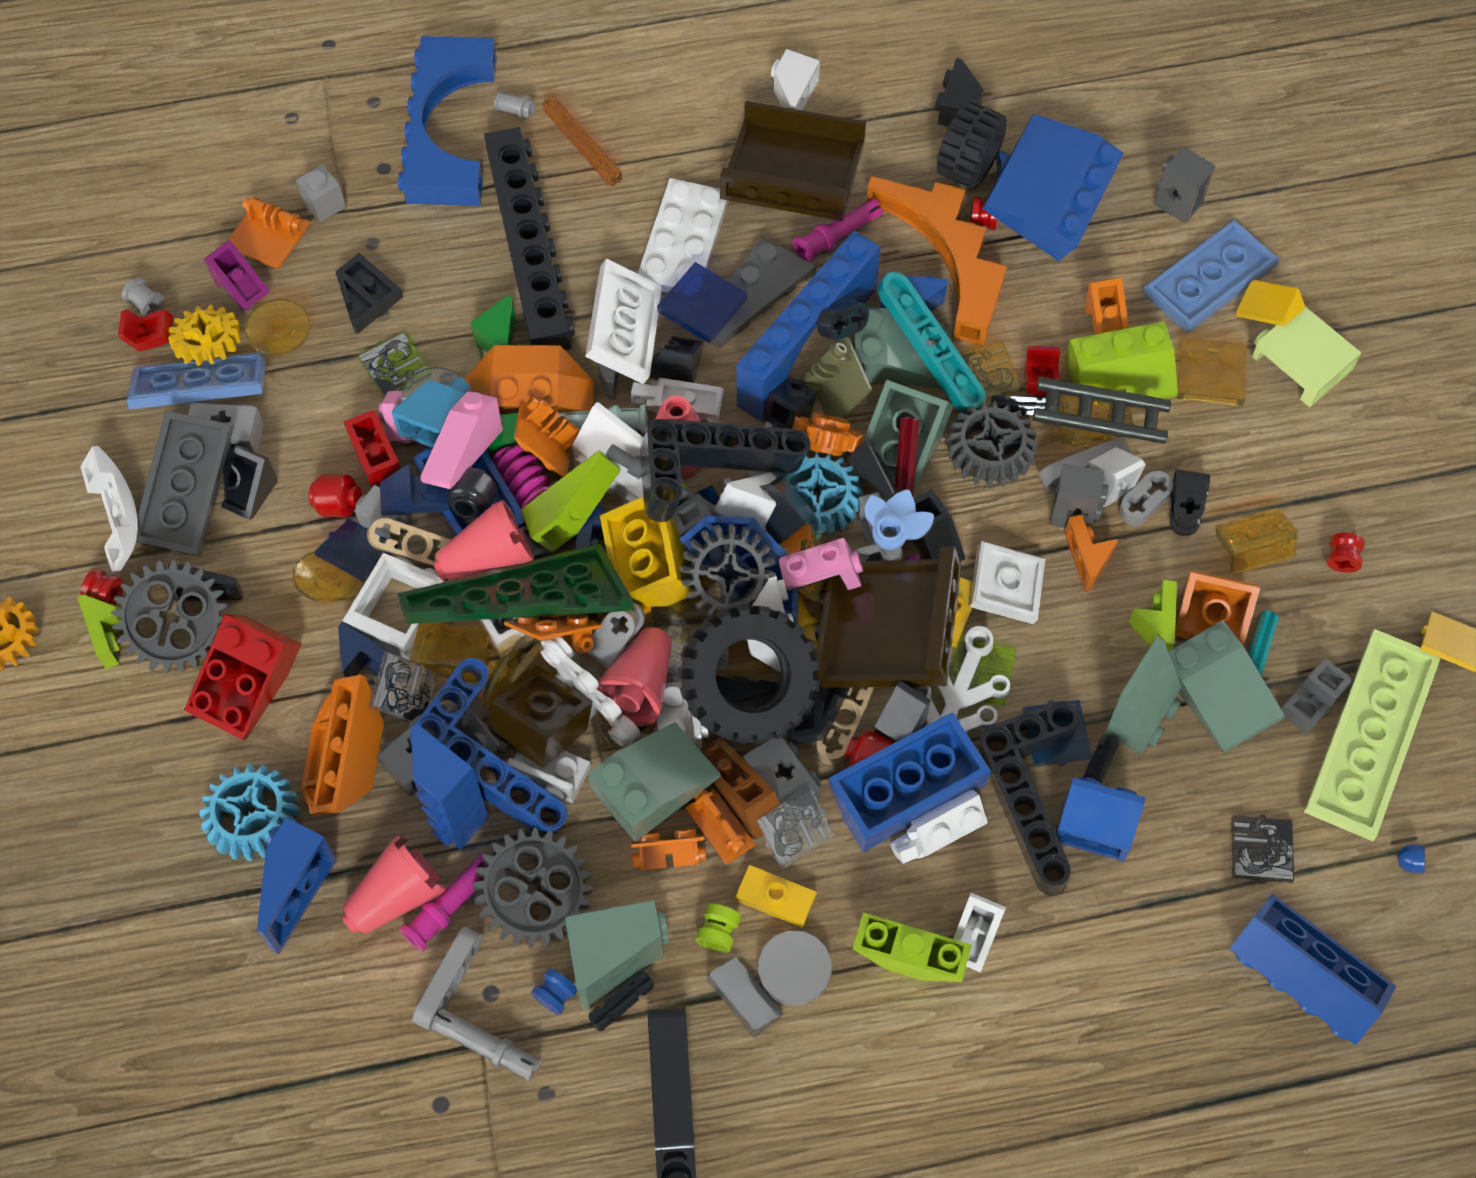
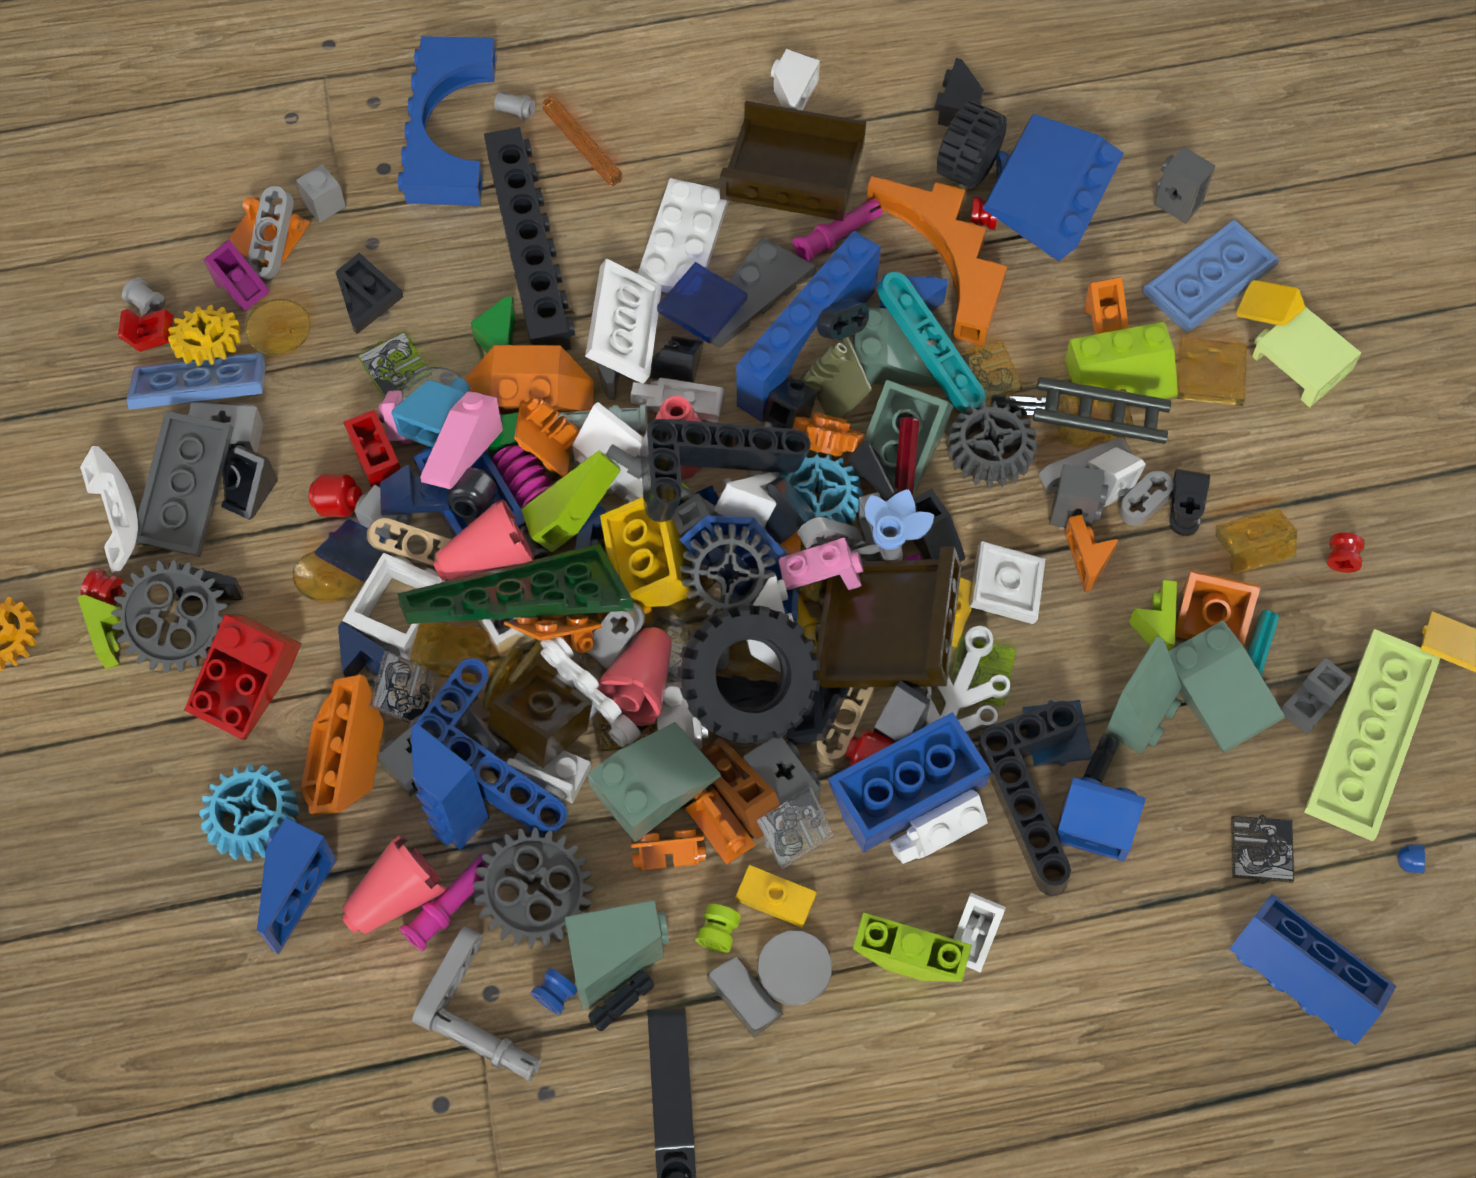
(283, 211): none -> light grey beam
(824, 530): none -> light grey beam
(1040, 362): red bracket -> none

